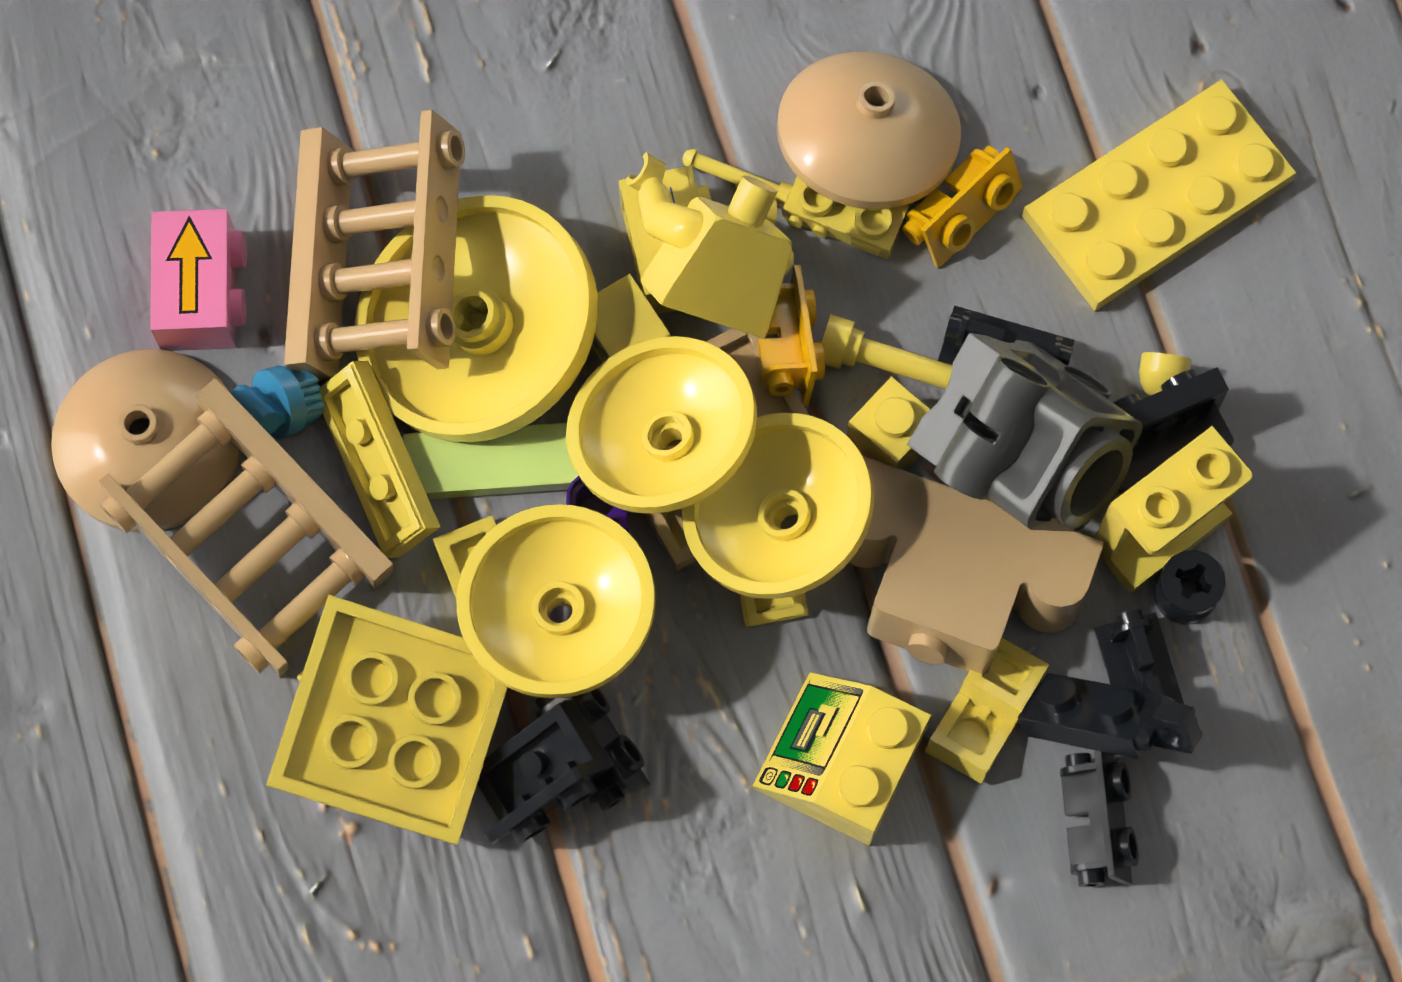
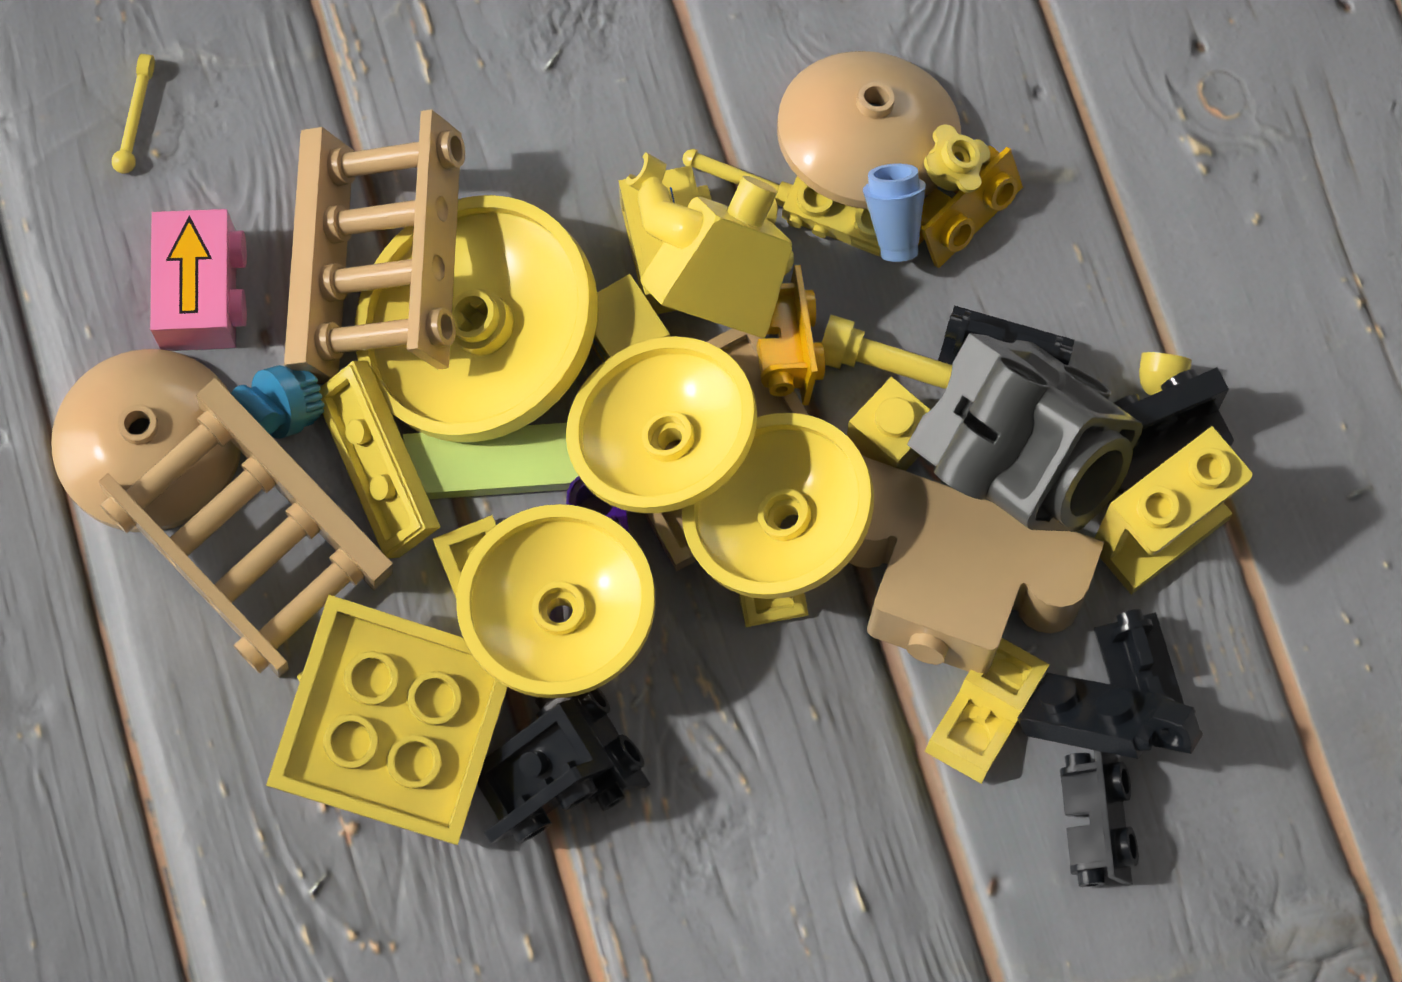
(123, 160): none -> light yellow hinge
(842, 754): light yellow slope -> none
(896, 209): none -> light blue cone
(946, 169): none -> light yellow plate
(1158, 195): light yellow plate -> none
(1180, 599): black wheel -> none

